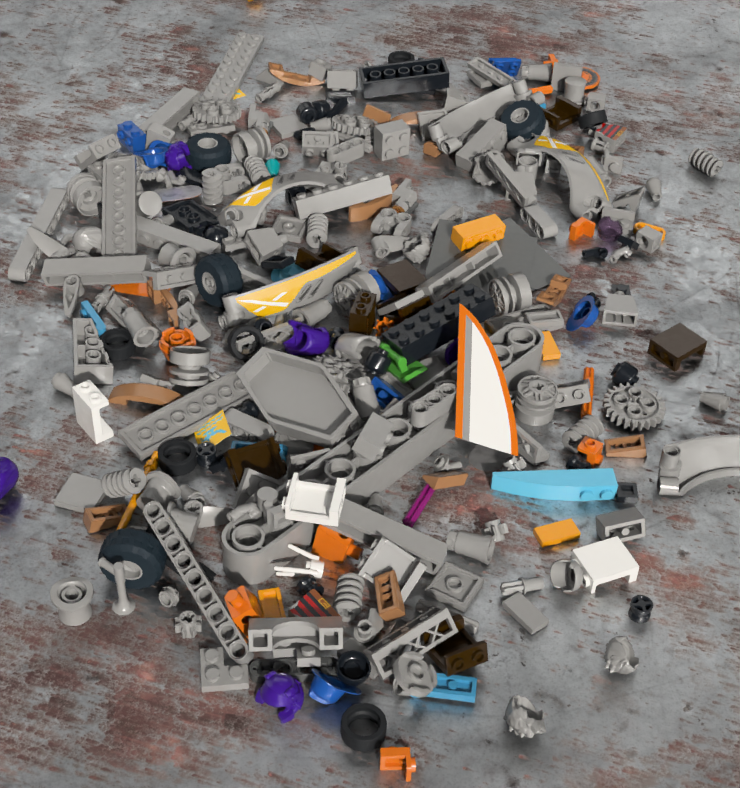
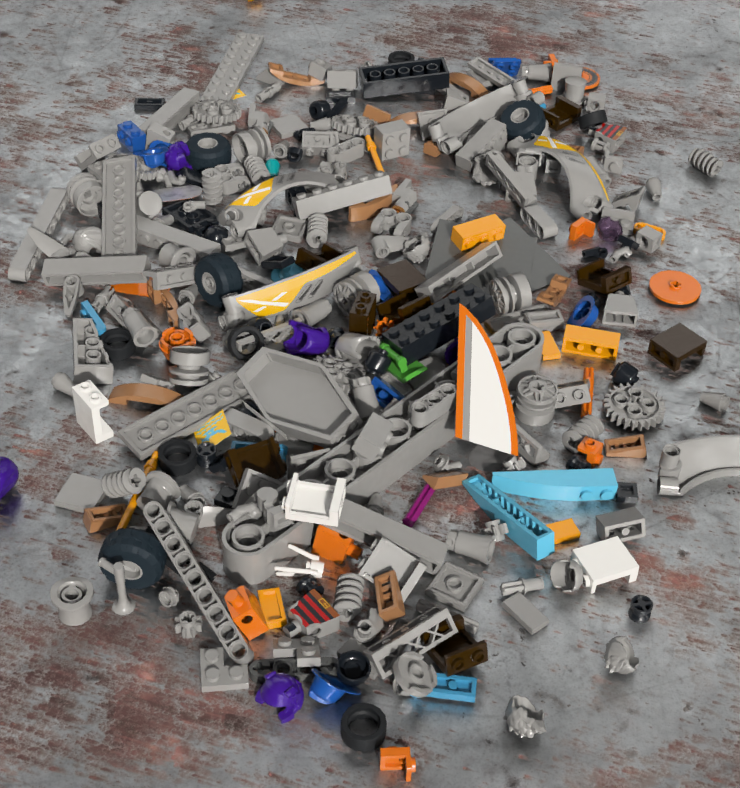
(148, 103): none -> black tile
(190, 206): none -> light grey arm
(225, 497): none -> black plate
(265, 420): none -> white sticker
(269, 633): light grey arch -> none
(294, 152): none -> black tile
(306, 112): black head -> none
(372, 149): none -> light orange bar
(400, 303): light grey tile -> none
(469, 83): none -> medium nougat slope
(522, 526): none -> medium azure slope
(591, 342): none -> light orange brick
(601, 279): none -> dark brown panel
(675, 287): none -> orange piece

